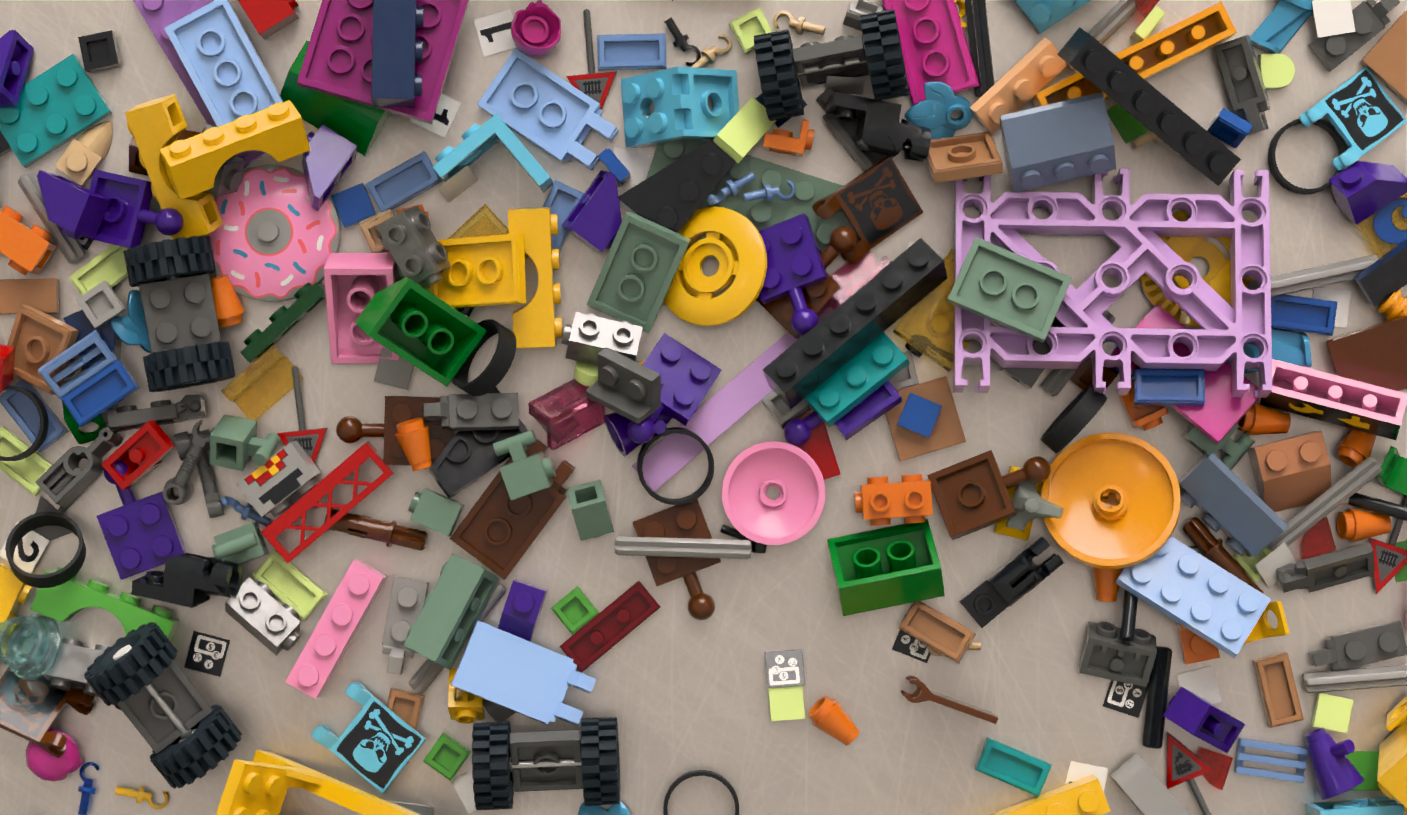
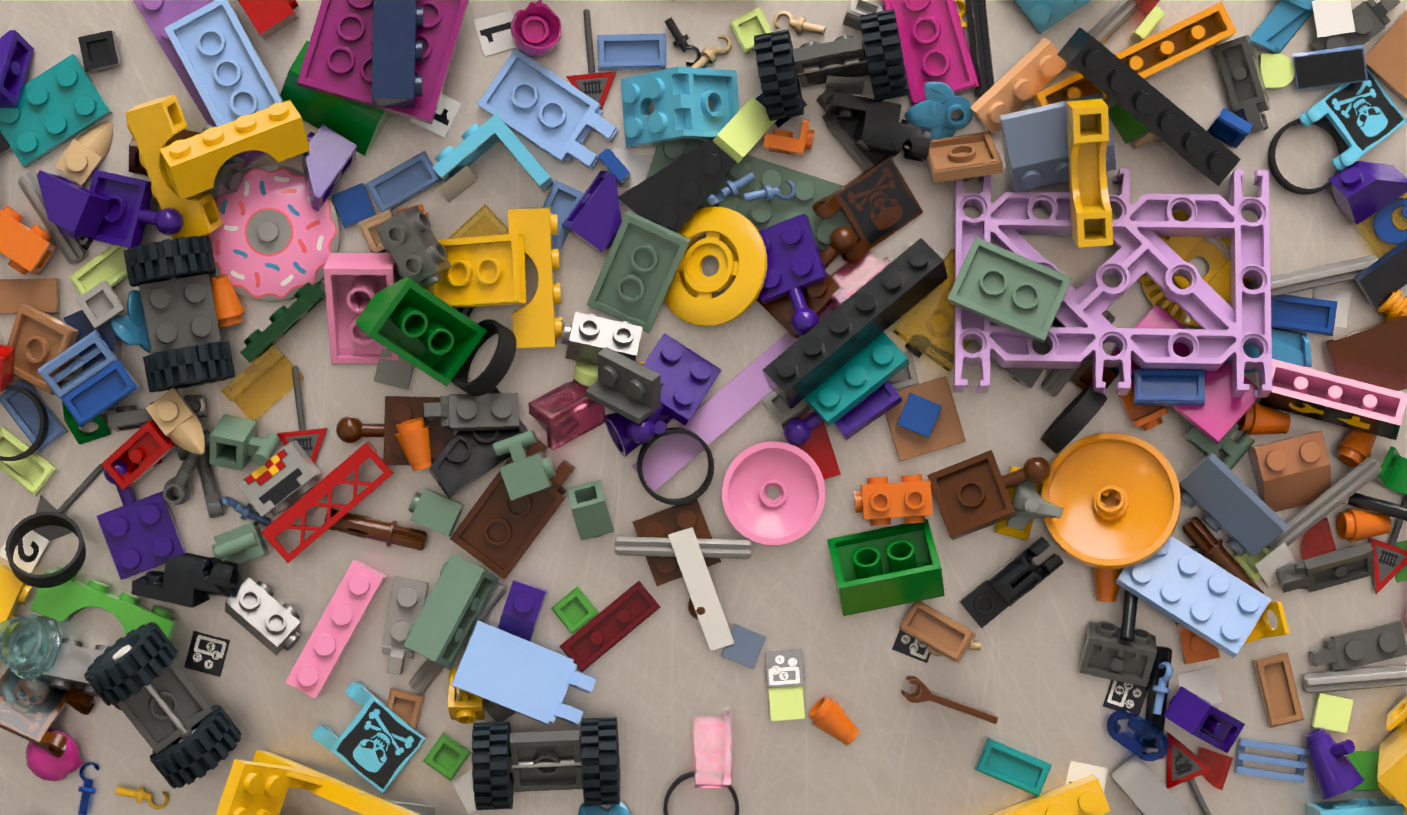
(66, 481): dark grey piece -> none
(178, 421): none -> tan plate
(290, 585): yellowish green tile -> none
(701, 588): none -> white sticker
(713, 751): none -> clear pink panel
(746, 646): none -> sand blue tile
(756, 547): black hand -> none
(1087, 172): none -> yellow arch
(1142, 729): none -> clear blue beam
(1161, 688): none -> medium blue hand
(1330, 67): none -> black tile

